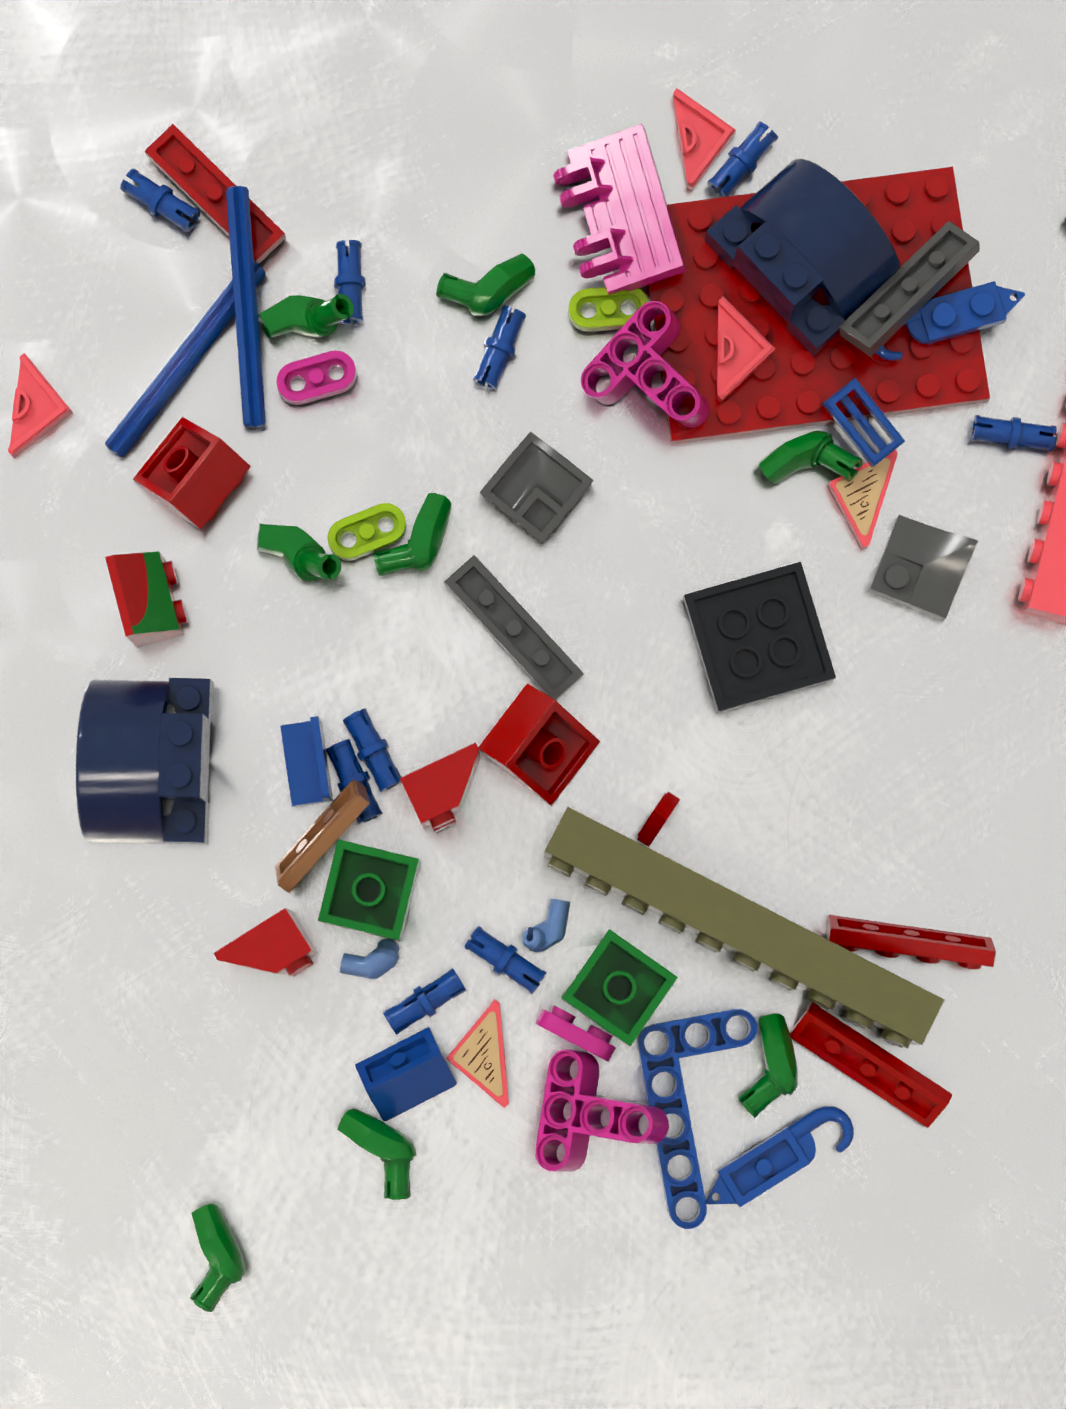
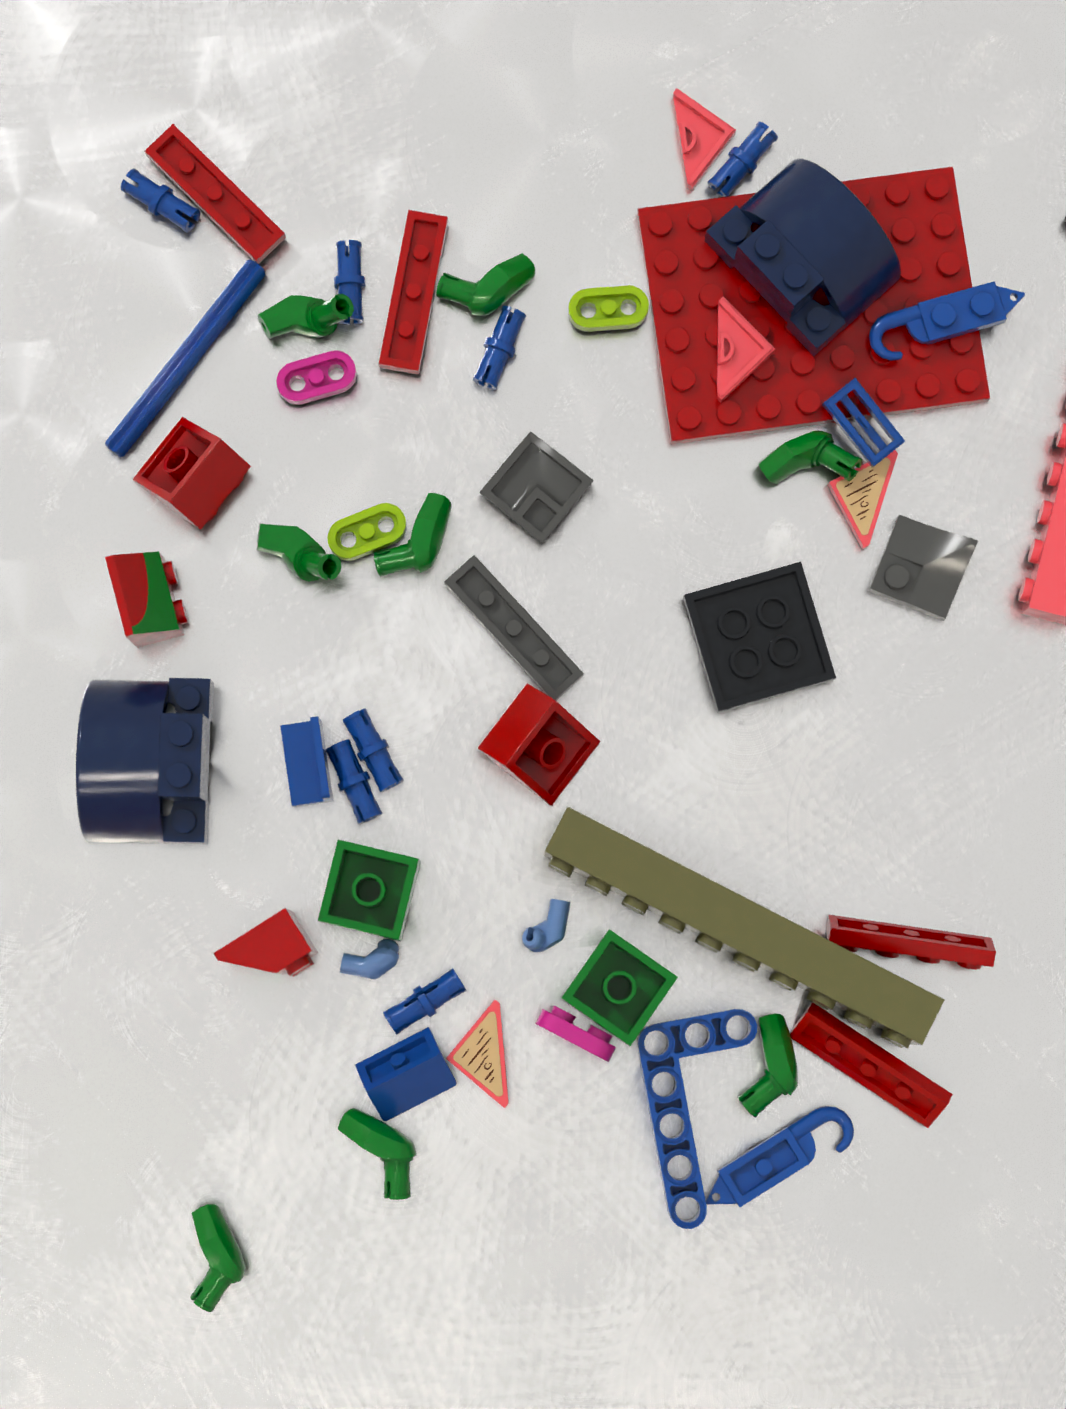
(35, 408): coral tile -> none
(245, 306): blue axle -> none
(321, 835): medium nougat tile -> none
(413, 292): none -> red plate
(442, 787): red slope -> none
(505, 960): blue pin -> none
(586, 1114): dark pink beam -> none
(629, 215): hinge -> none
(645, 366): dark pink beam -> none
(657, 818): red tile -> none
(909, 288): dark grey plate -> none
(1013, 433): blue pin -> none

